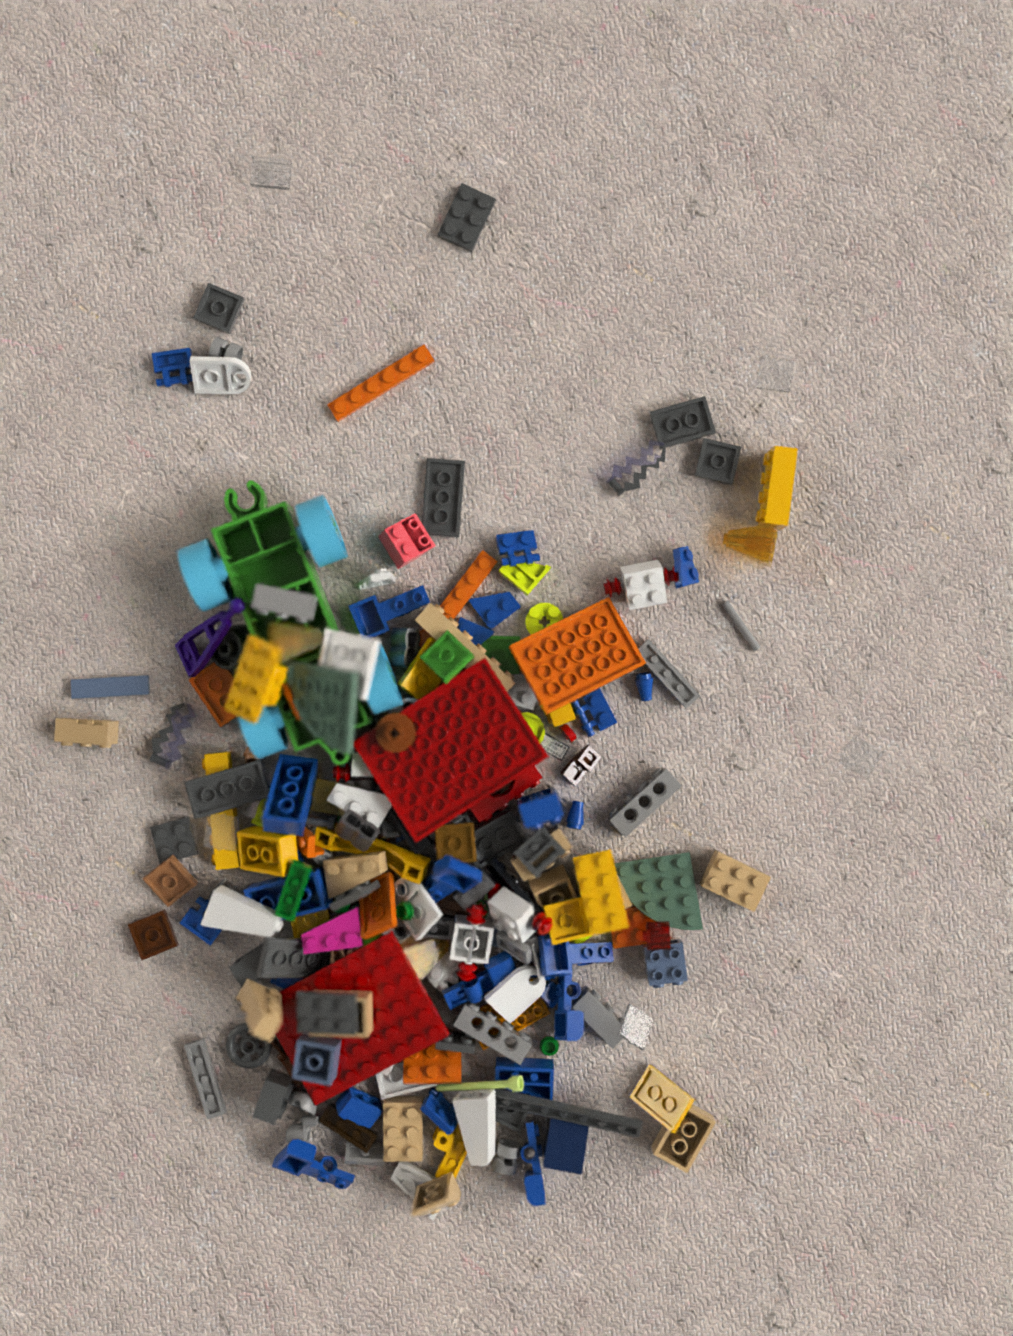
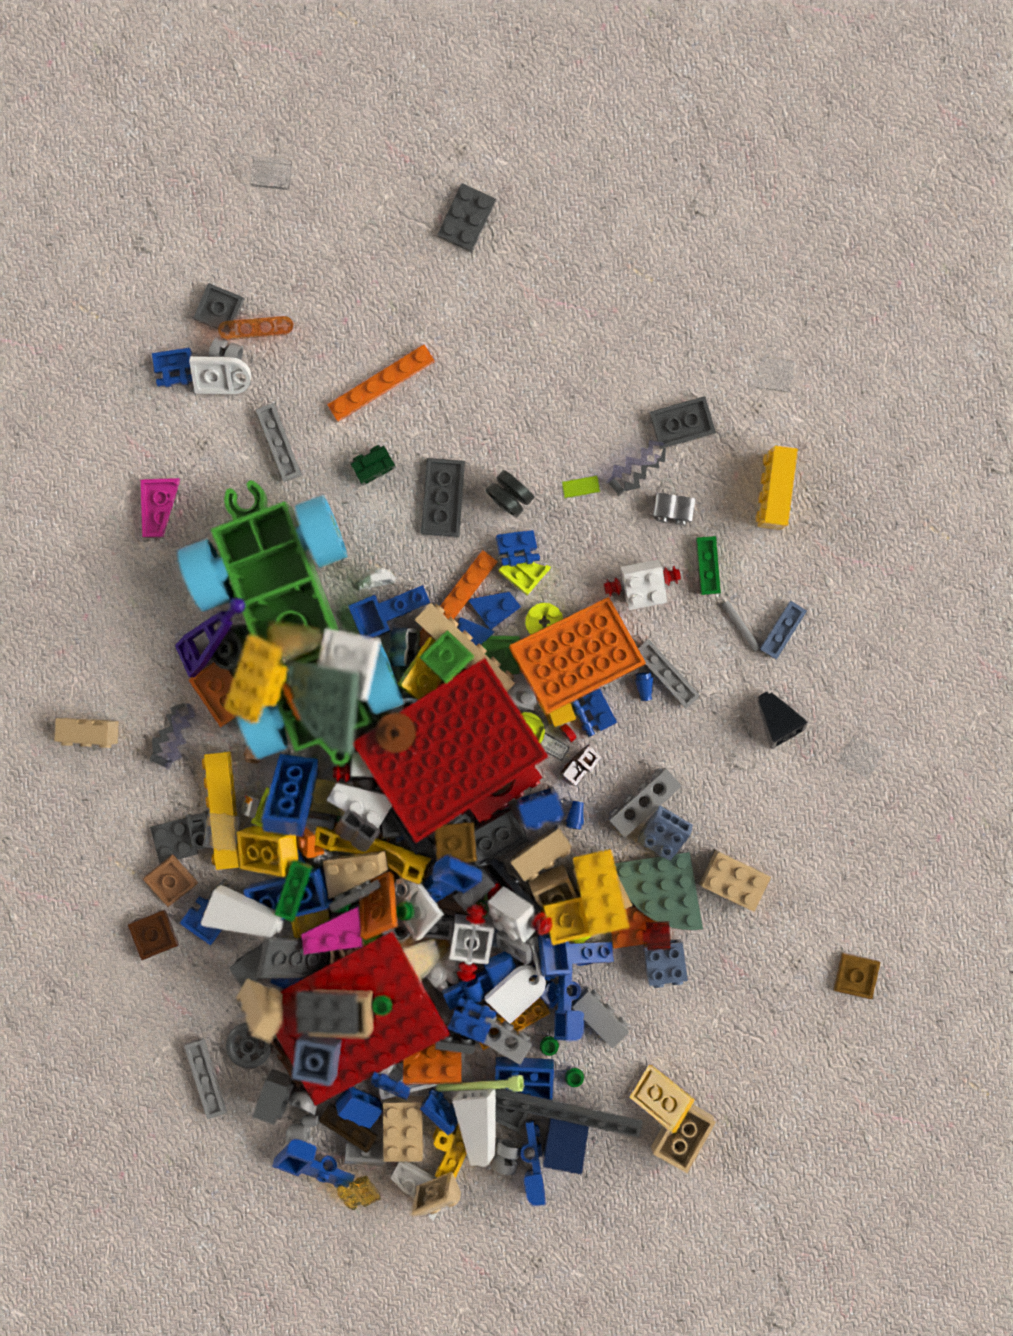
(110, 687): sand blue tile -> none
(156, 505): none -> dark pink wing
(197, 828): none -> dark grey piece
(227, 789): dark grey tile -> none
(256, 331): none -> clear orange beam
(278, 442): none -> light grey plate
(284, 603): light grey brick -> none
(360, 1192): none -> clear yellow plate
(373, 464): none -> dark green brick
(382, 1005): none -> green plate
(396, 1088): none -> blue plate
(406, 541): coral slope -> none
(469, 1025): none -> blue plate
(509, 494): none -> pearl dark grey wheel
(534, 847): dark grey plate -> none
(574, 1077): none -> green plate
(581, 486): none -> lime sticker
(635, 1027): clear piece -> none
(665, 833): none -> sand blue brick
(673, 508): none -> flat silver brick
(684, 565): blue wing -> none
(708, 565): none -> green plate
(717, 461): dark grey plate -> none
(753, 542): clear yellow slope -> none
(779, 719): none -> black slope
(783, 630): none -> sand blue plate
(857, 976): none -> pearl gold tile

